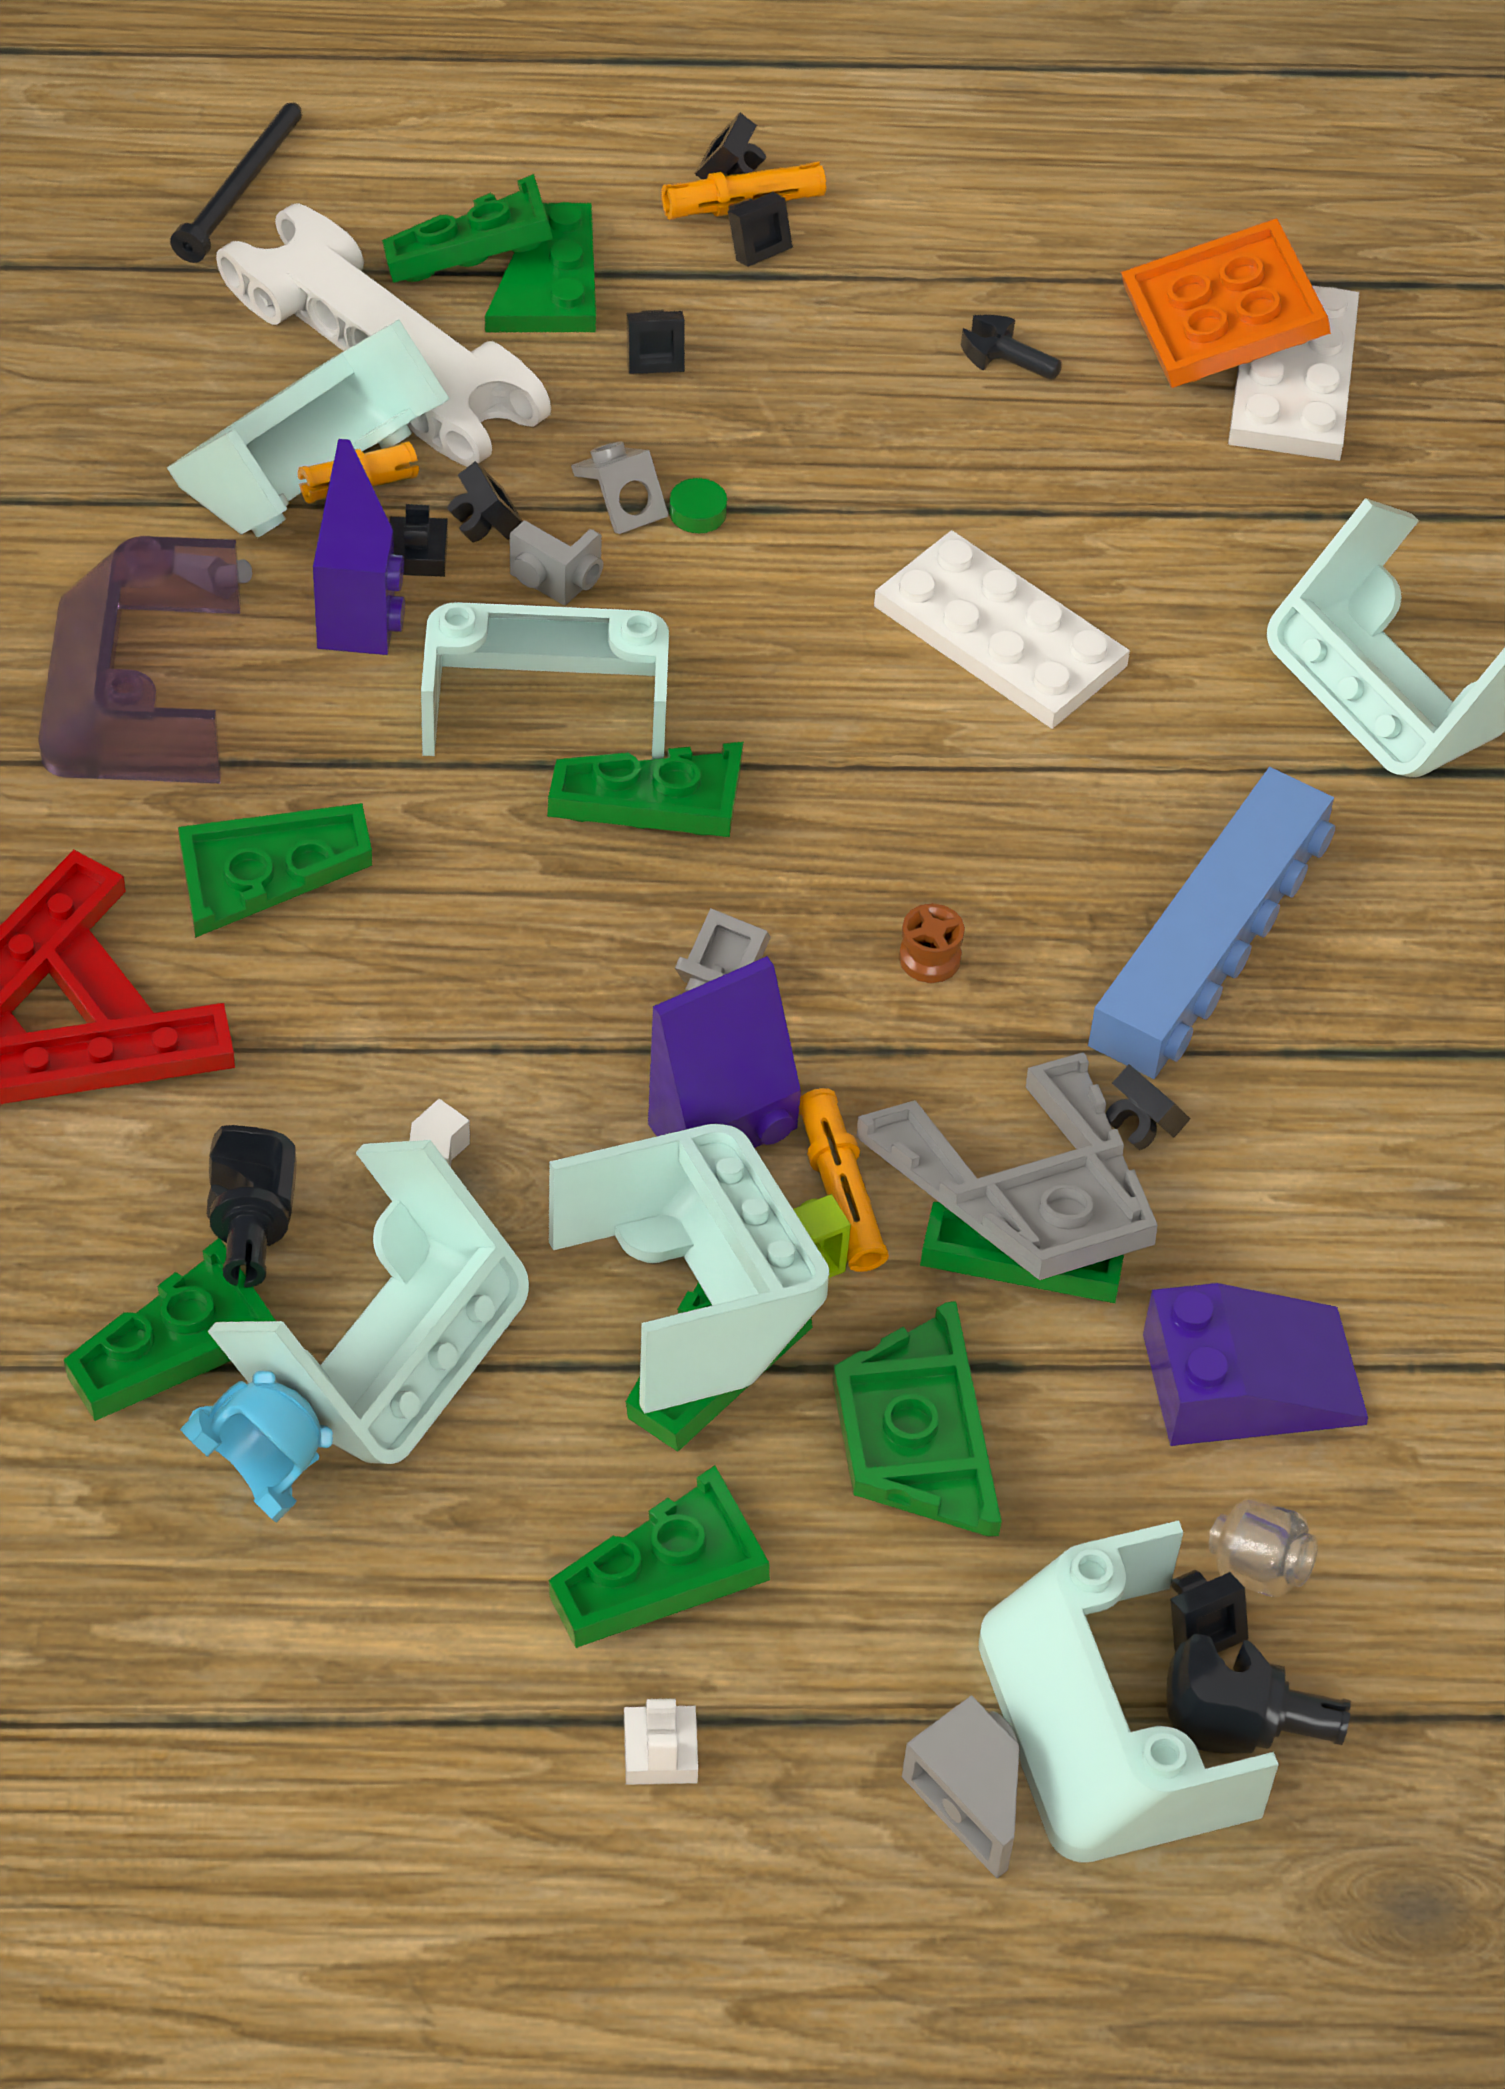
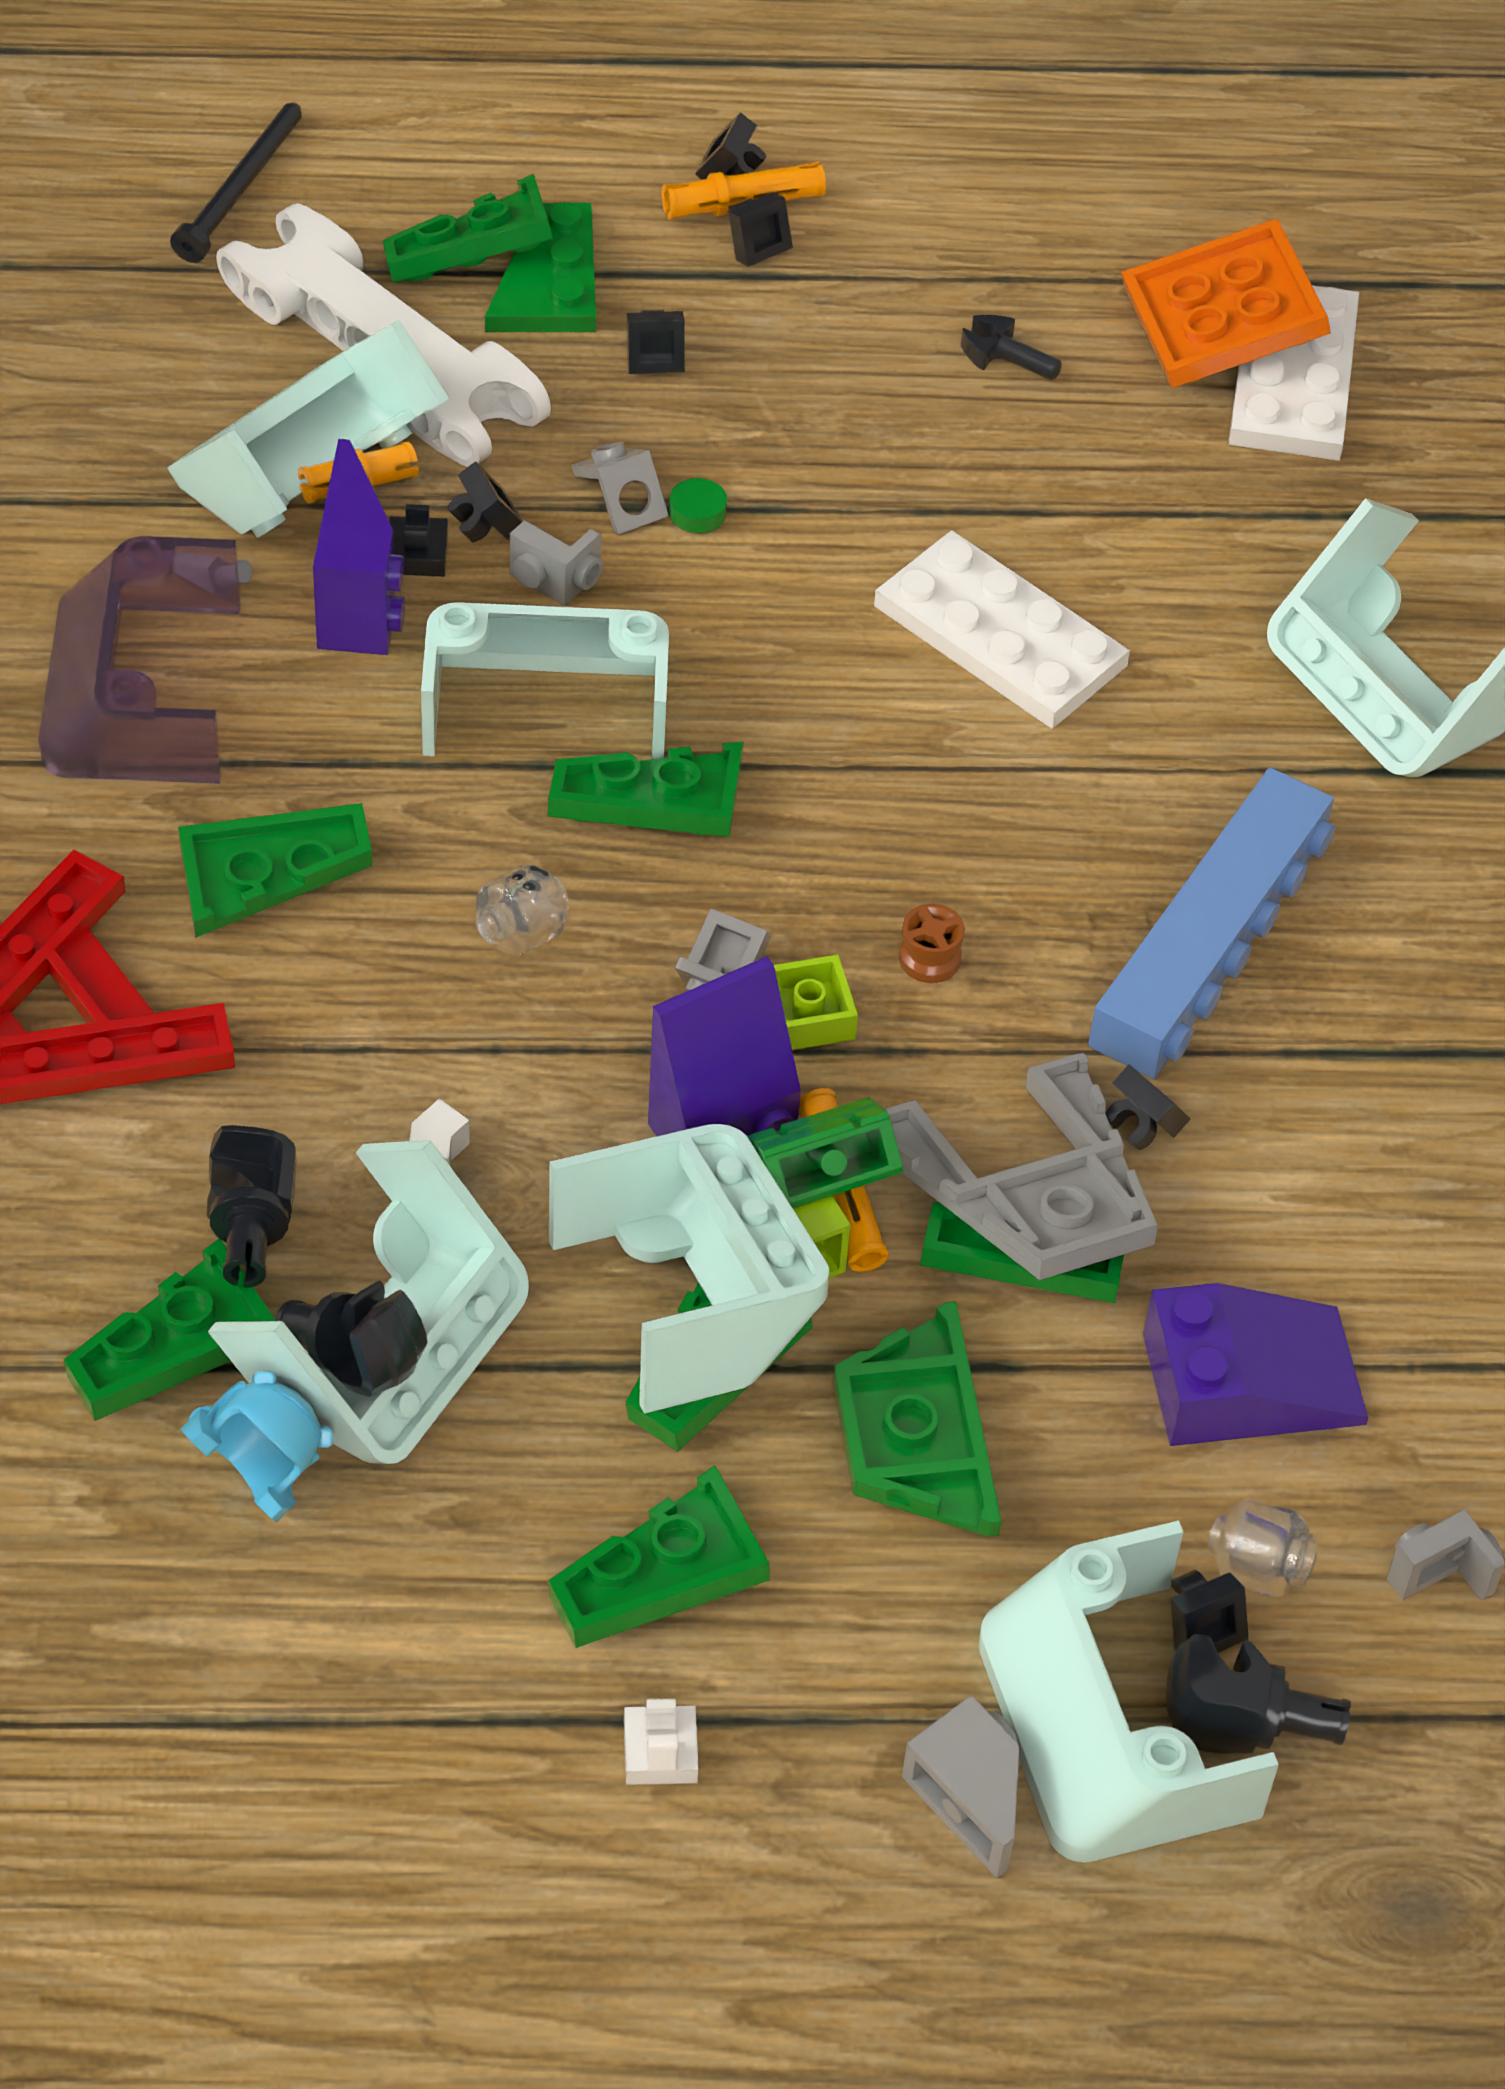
(360, 1336): none -> black piece
(521, 909): none -> clear head
(816, 1002): none -> lime piece
(830, 1151): none -> green brick
(1450, 1546): none -> light grey bracket

